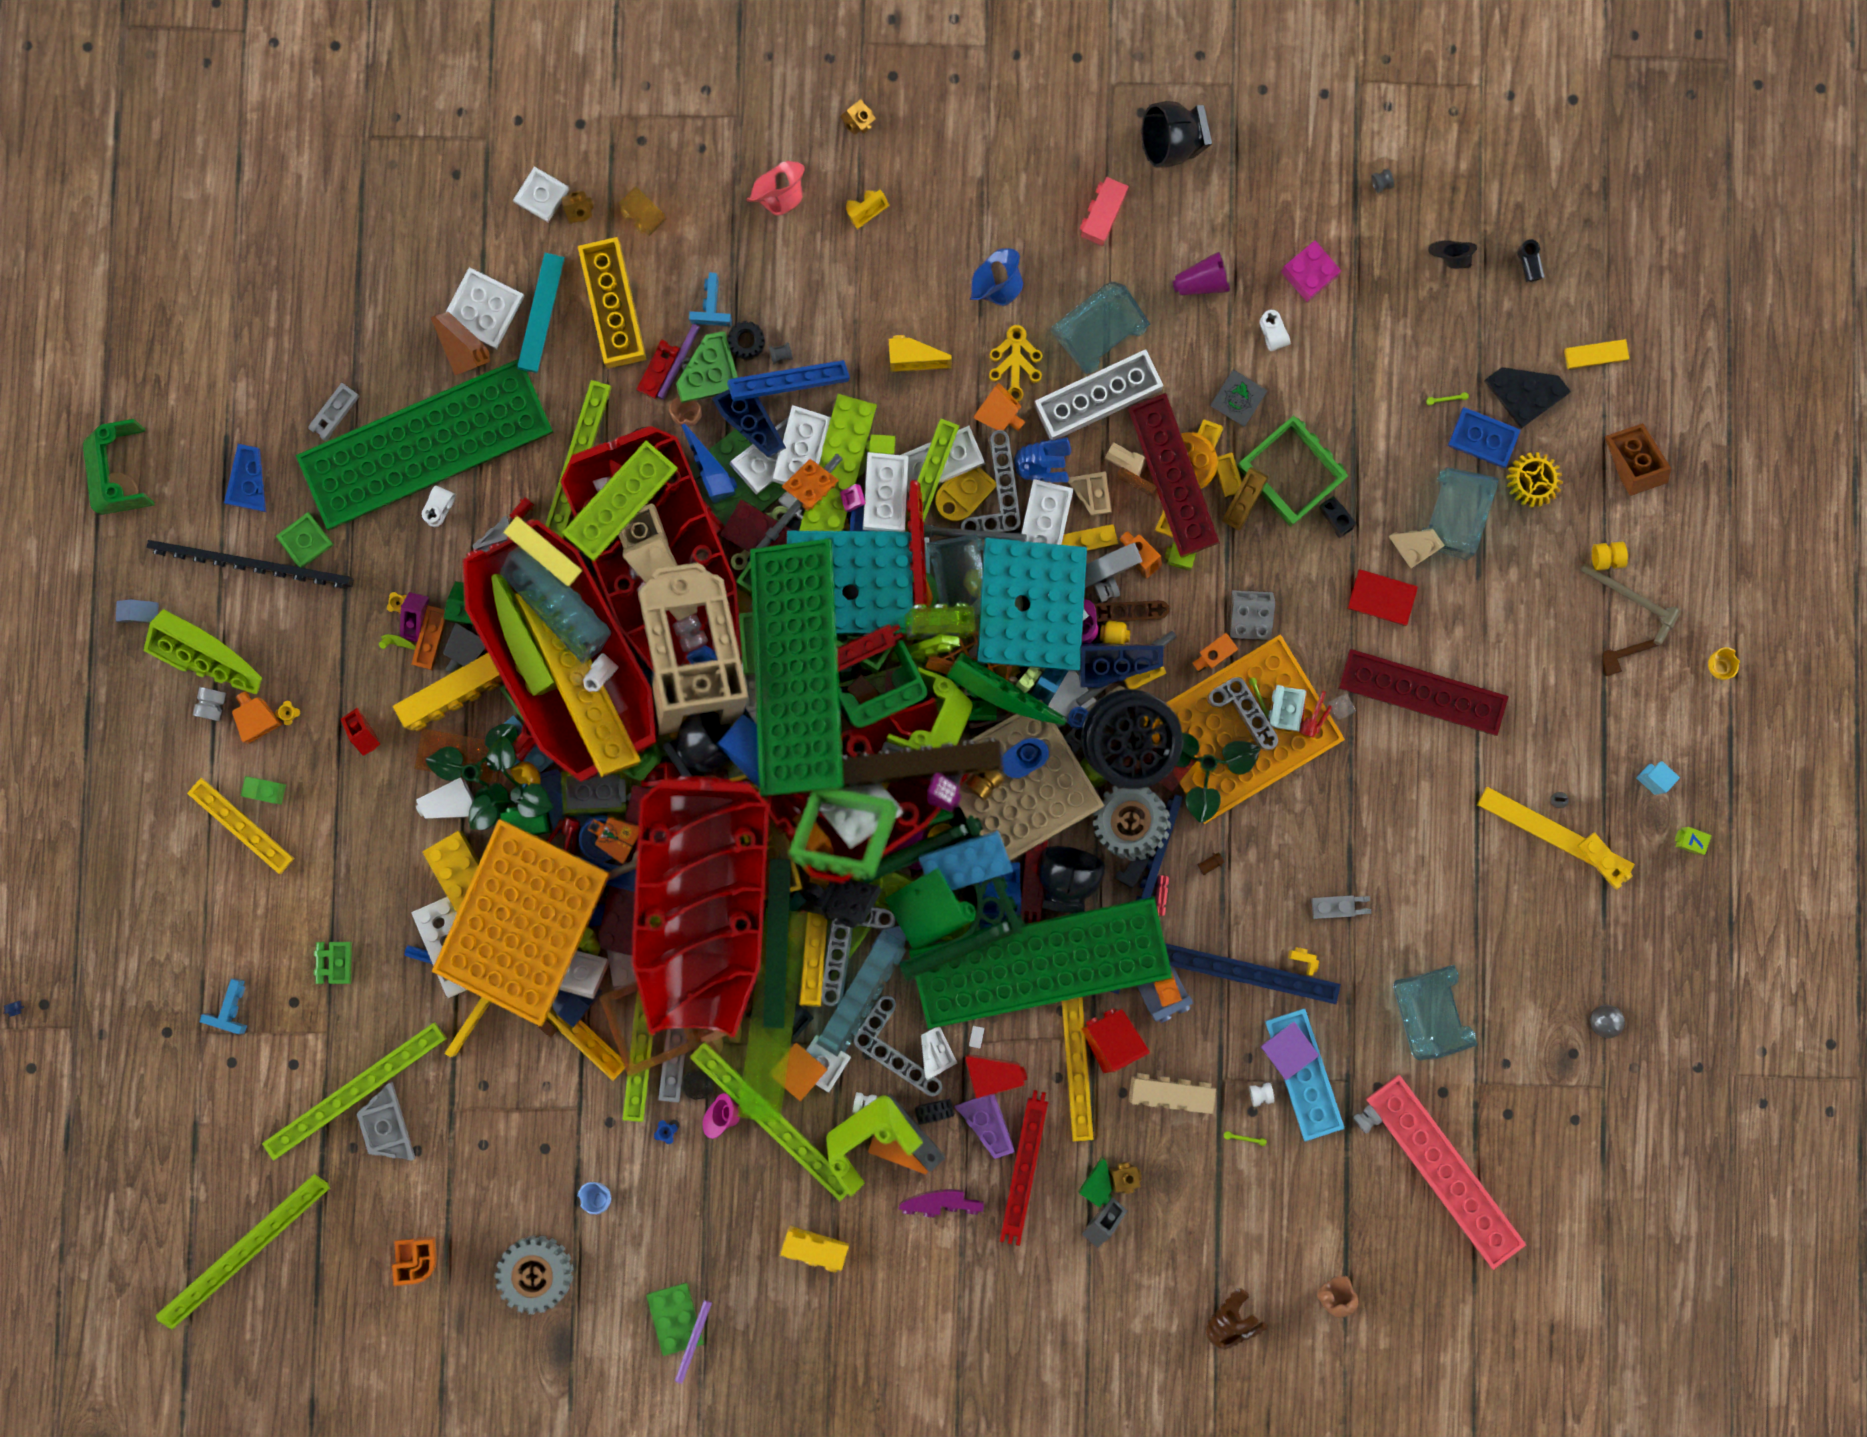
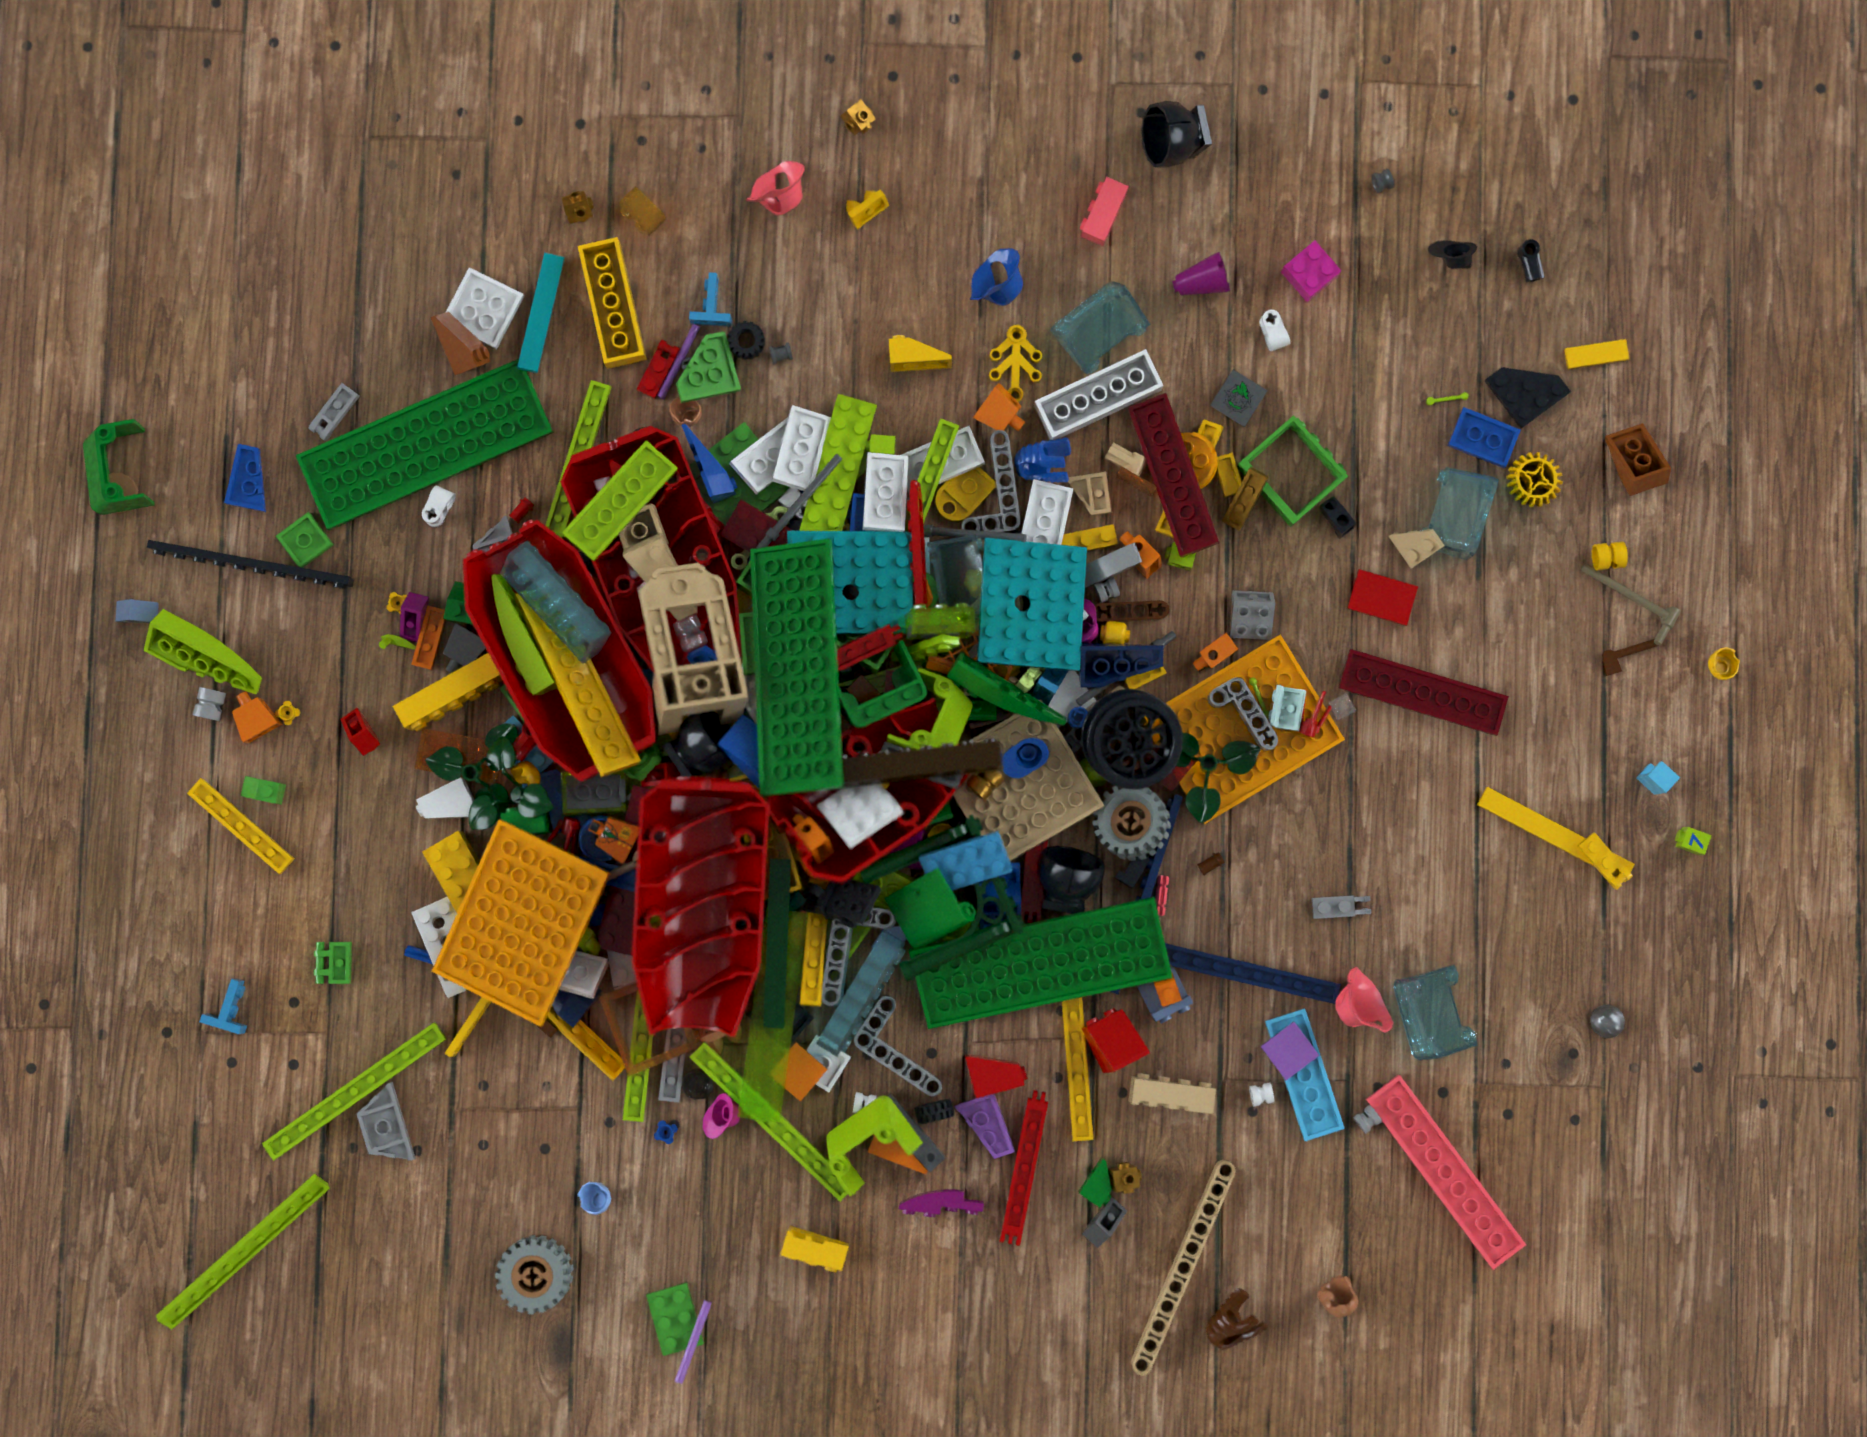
(13, 1008): dark blue plate -> none
(414, 1260): orange brick -> none
(541, 194): white plate -> none
(542, 551): light yellow tile -> none
(600, 671): white piece -> none
(751, 421): dark blue wedge -> none
(788, 380): blue plate -> none
(810, 484): orange hinge -> none
(852, 498): dark pink plate -> none
(877, 805): bright green window -> none
(936, 1053): white wing -> none
(944, 793): magenta slope -> none
(976, 1037): white sticker -> none
(1182, 1277): none -> tan beam
(1227, 1135): lime hinge -> none
(1301, 955): yellow bracket -> none
(1362, 1003): none -> coral piece
(1559, 804): dark grey hinge -> none

